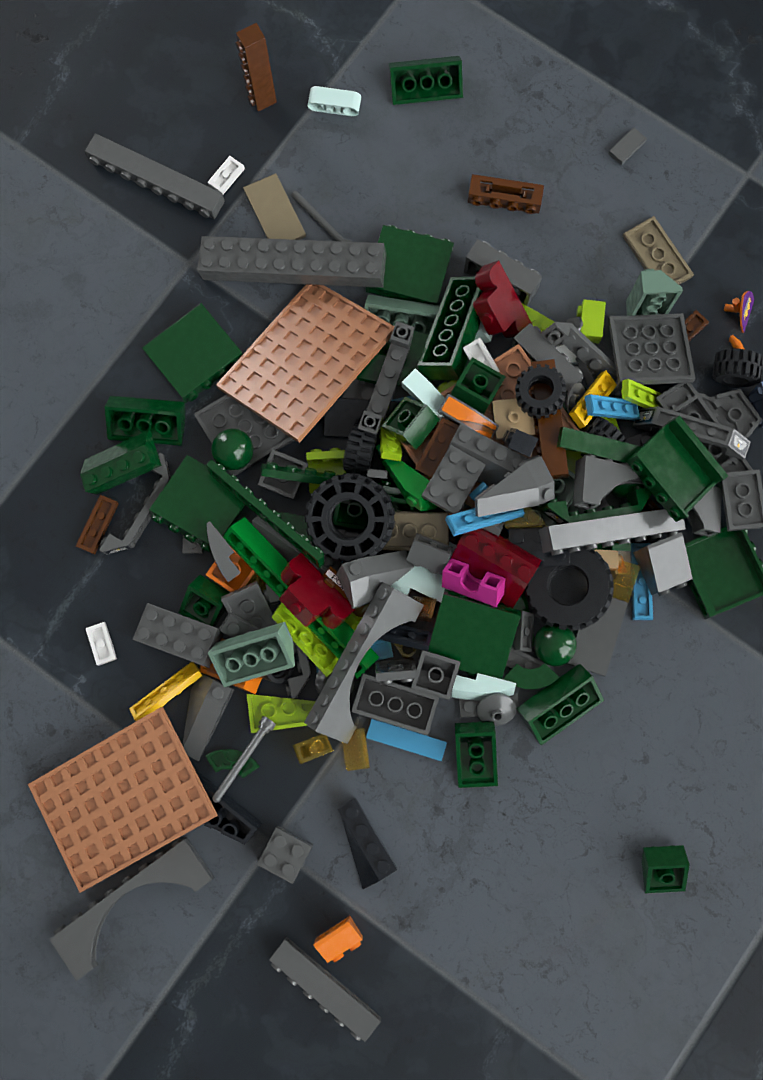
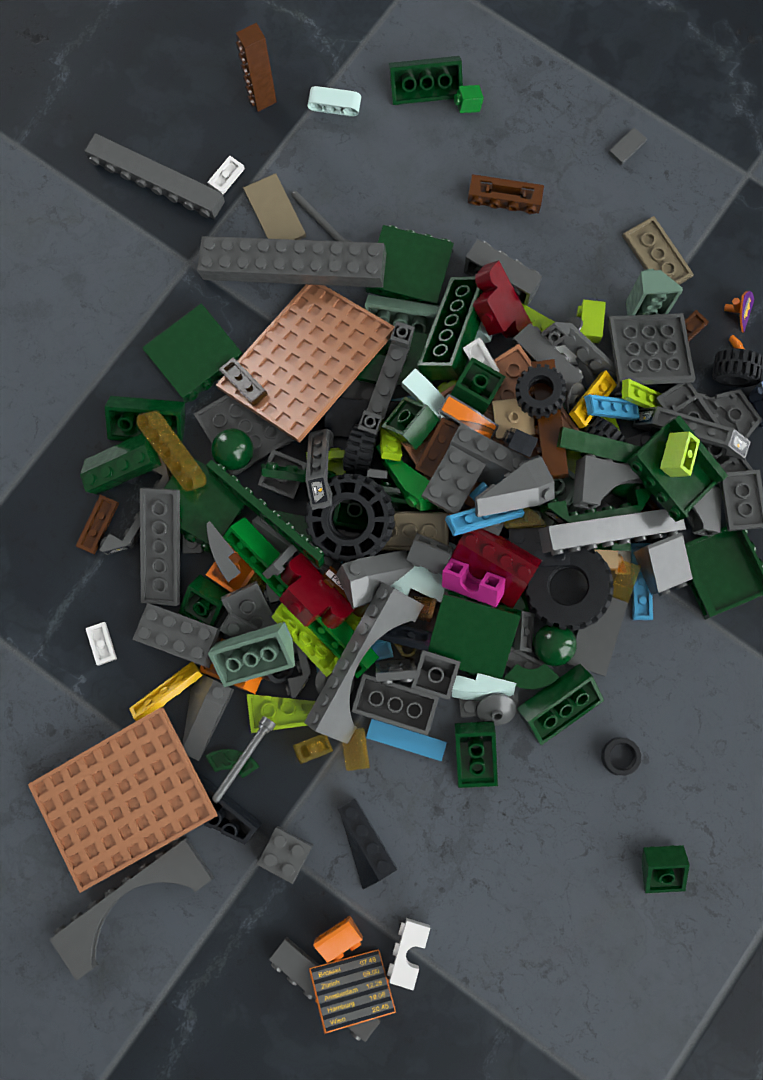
(160, 546): none -> dark grey plate
(171, 450): none -> clear yellow beam
(243, 381): none -> tile
(283, 559): none -> dark grey plate
(317, 468): none -> dark grey slope
(351, 991): none -> piece
(402, 971): none -> white arch
(469, 99): none -> green brick
(606, 756): none -> black tyre
(680, 454): none -> lime brick

